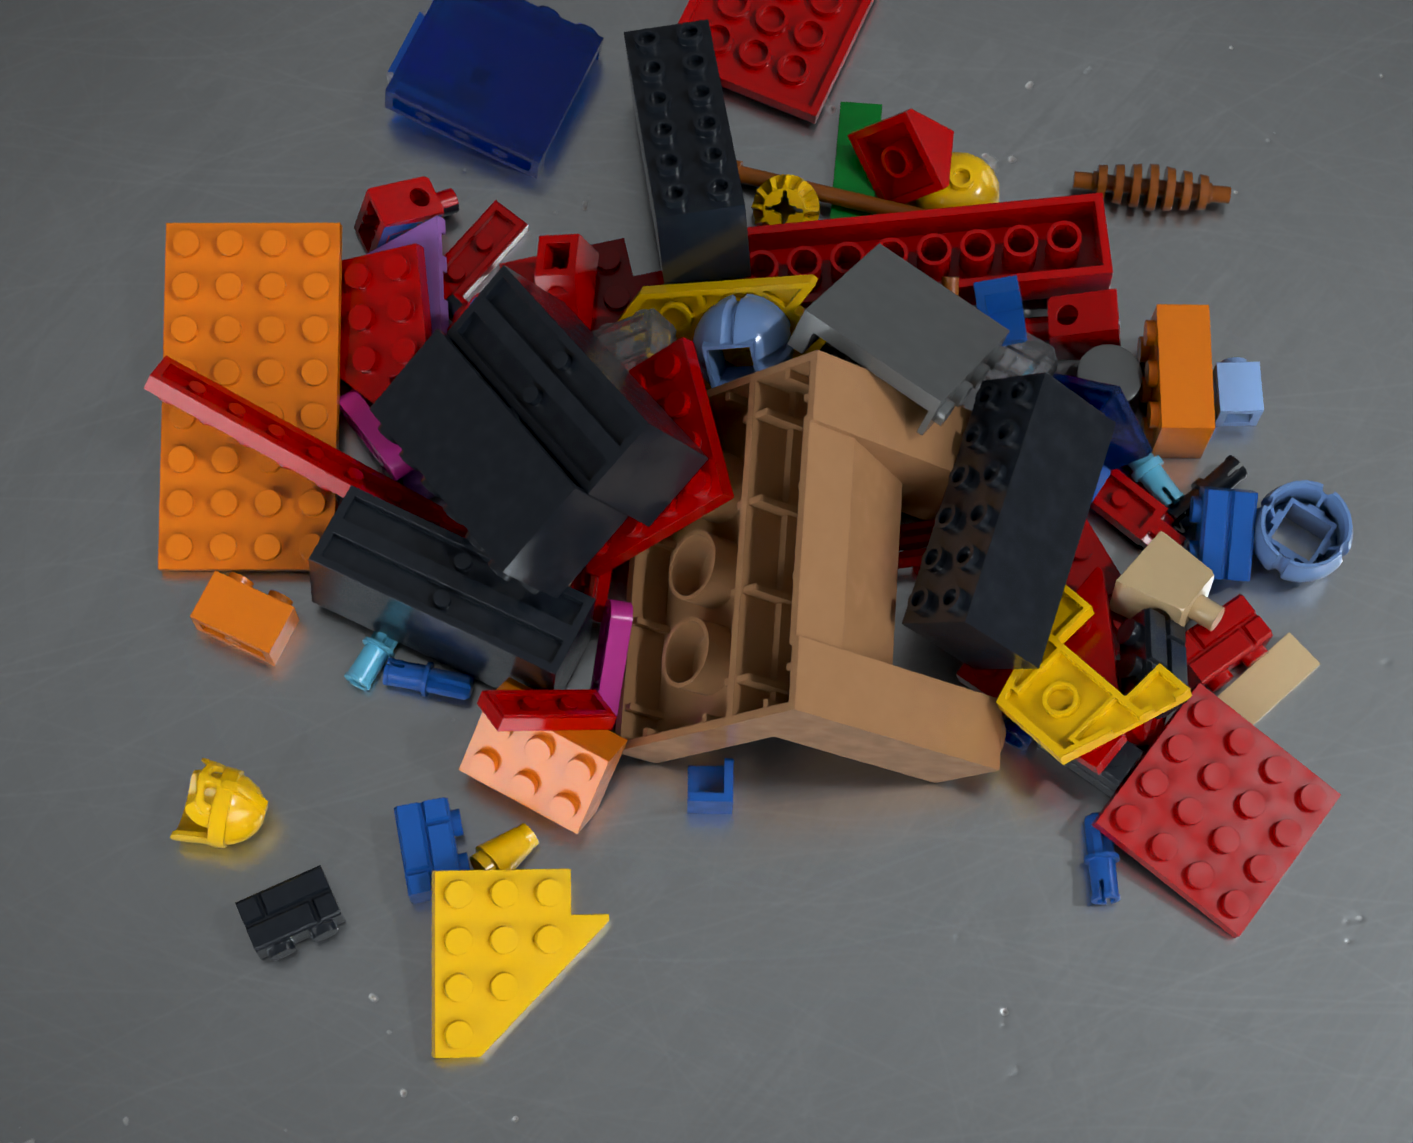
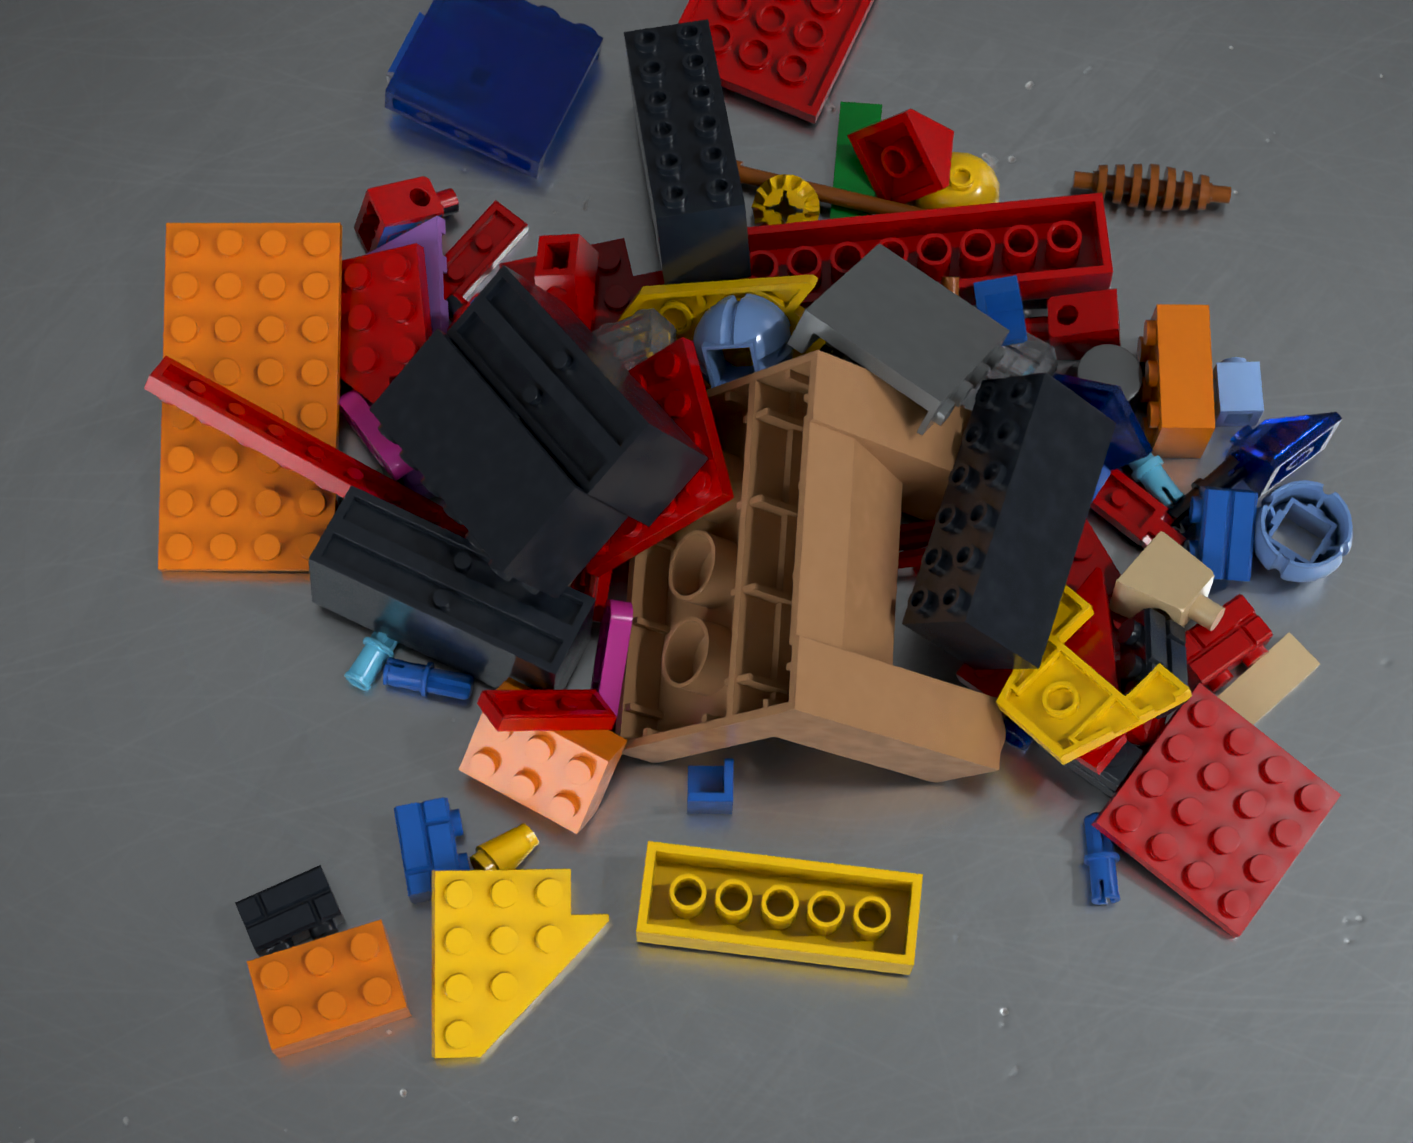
(220, 807): yellow helmet -> none
(245, 616): orange brick -> none
(328, 989): none -> orange brick
(779, 908): none -> yellow brick
(1280, 447): none -> clear blue slope

